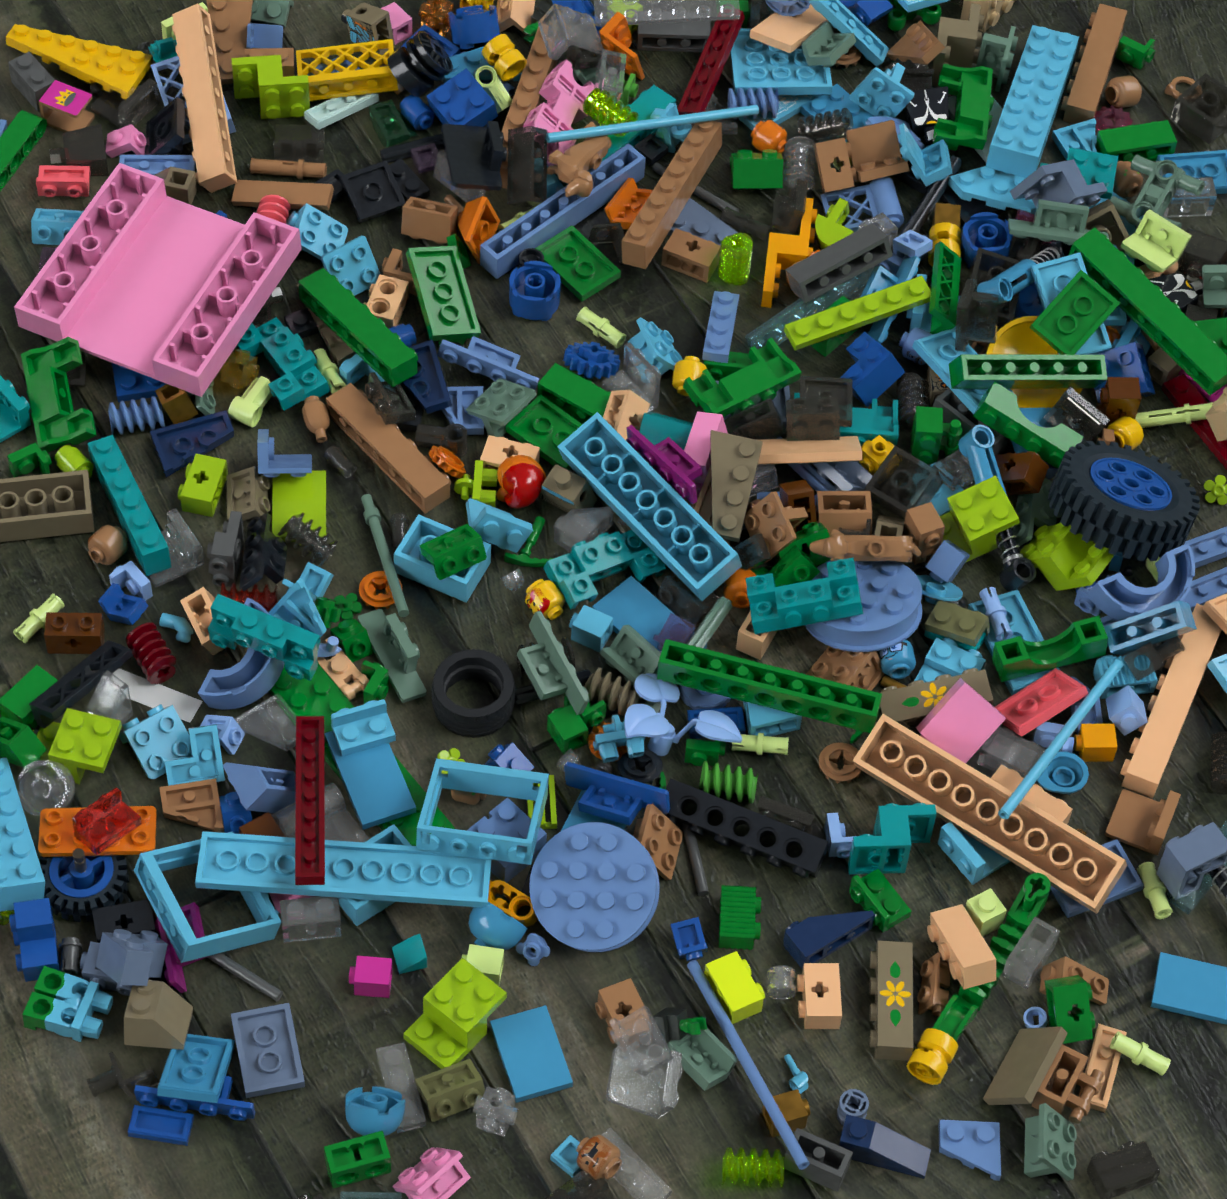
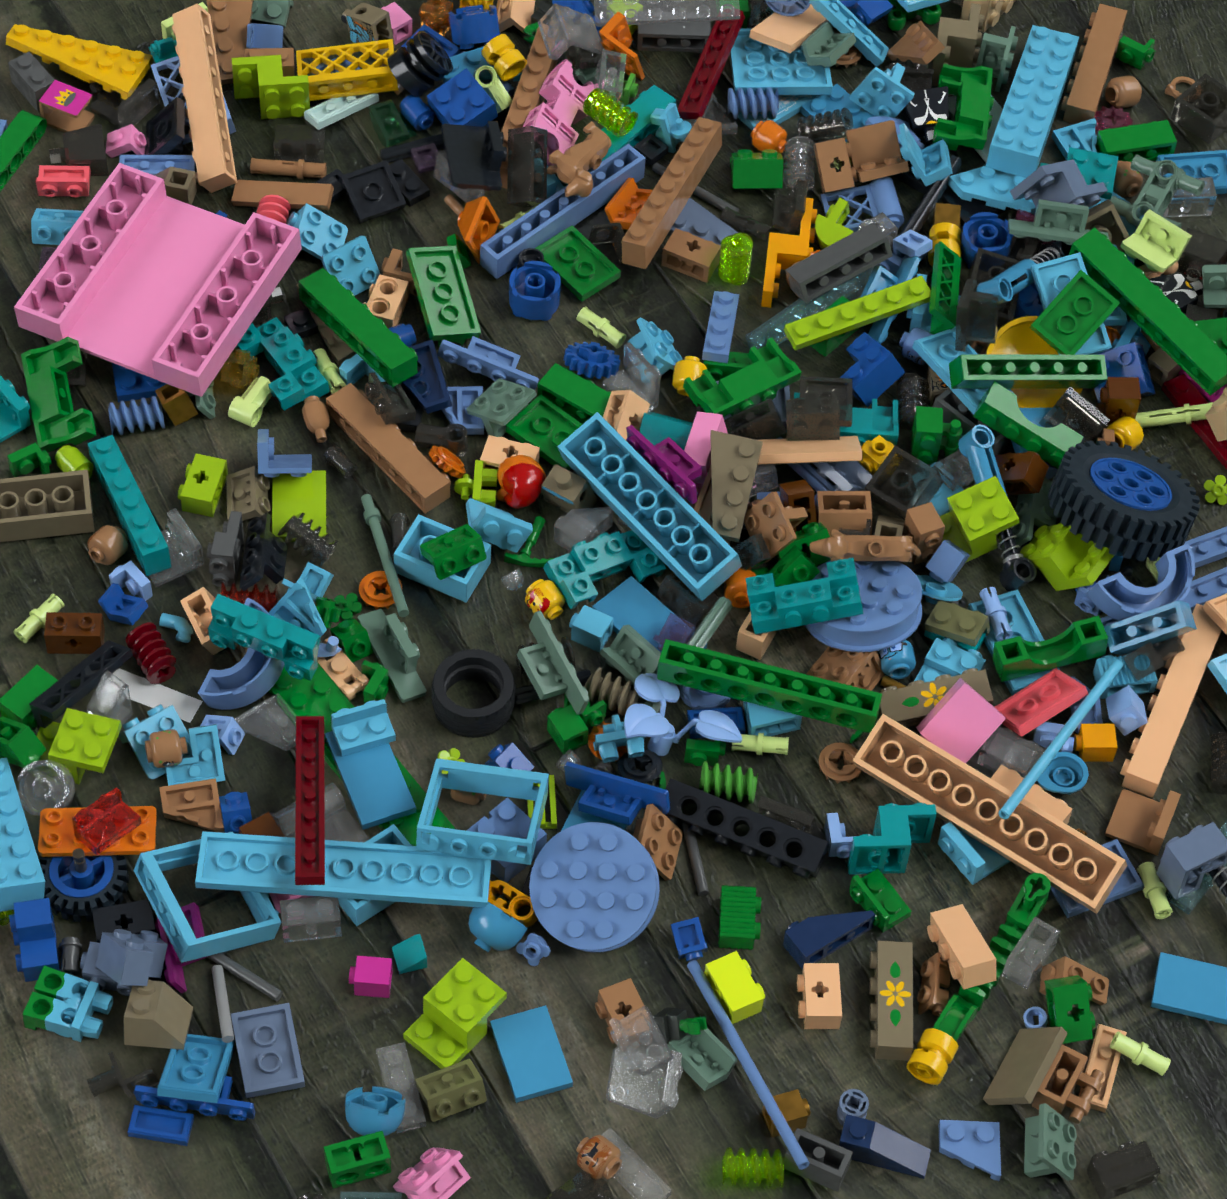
(165, 748): none -> medium nougat head
(180, 442): dark blue wing -> none
(222, 1004): none -> light grey bar
(262, 787): medium blue slope -> none
(429, 220): medium nougat brick -> none
(487, 961): yellowish green brick -> none
(495, 1110): clear brick -> none
(566, 1156): medium azure tile -> none
(652, 123): medium azure piece -> none
(781, 982): clear wheel -> none
(800, 1079): medium azure hand -> none
(986, 911): yellowish green brick -> none

